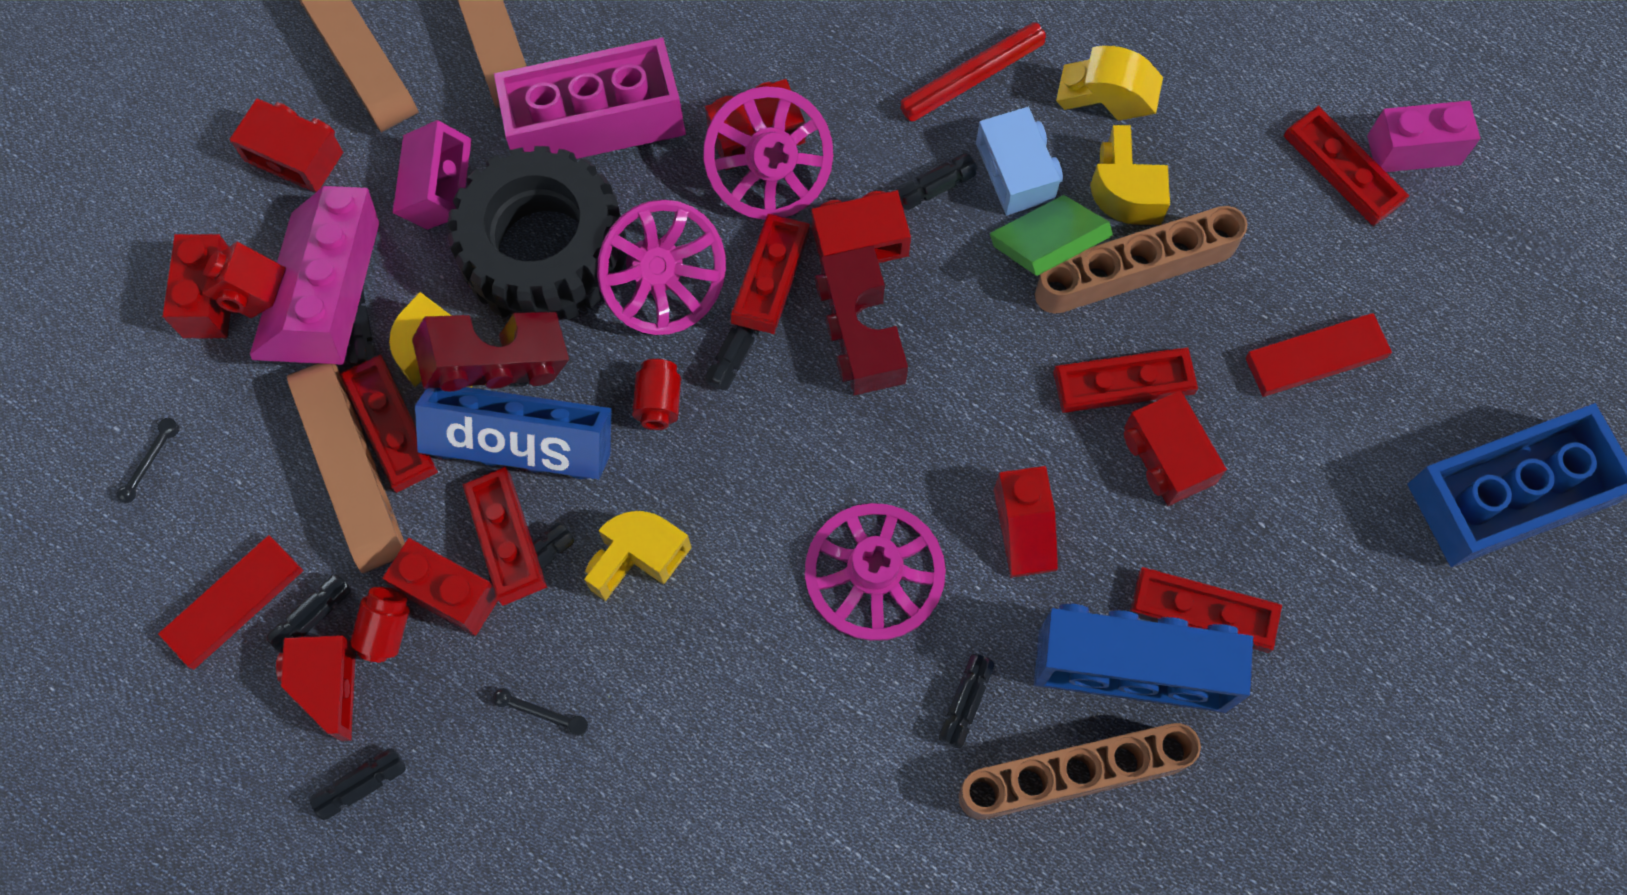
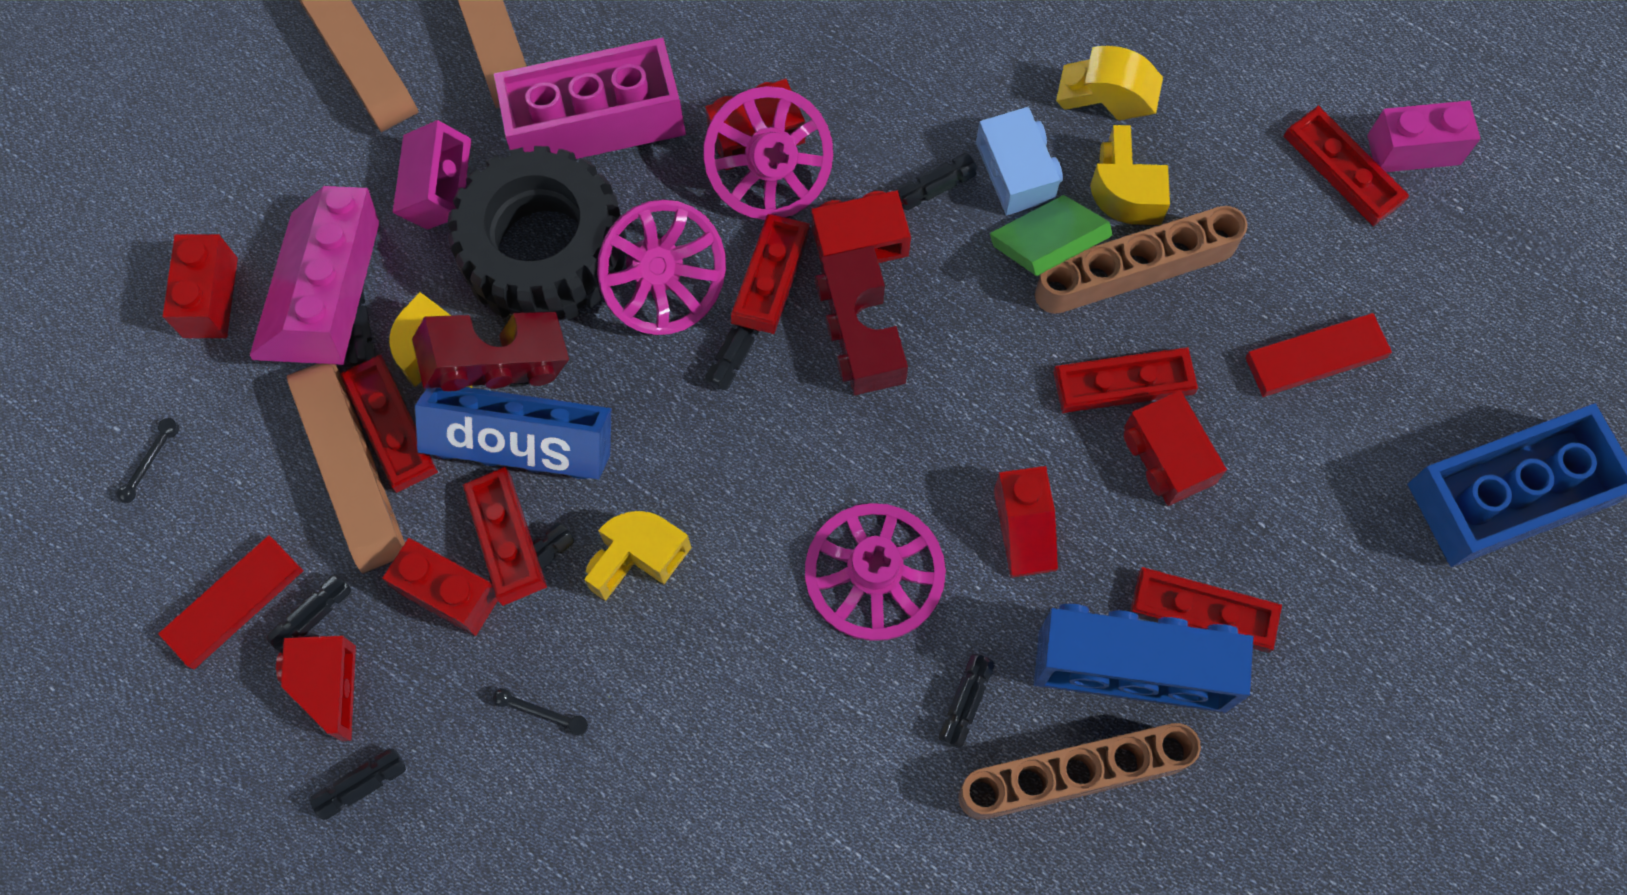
(242, 280): red brick -> none
(287, 144): red brick -> none
(380, 624): red brick -> none
(656, 394): red brick -> none
(972, 71): red axle -> none

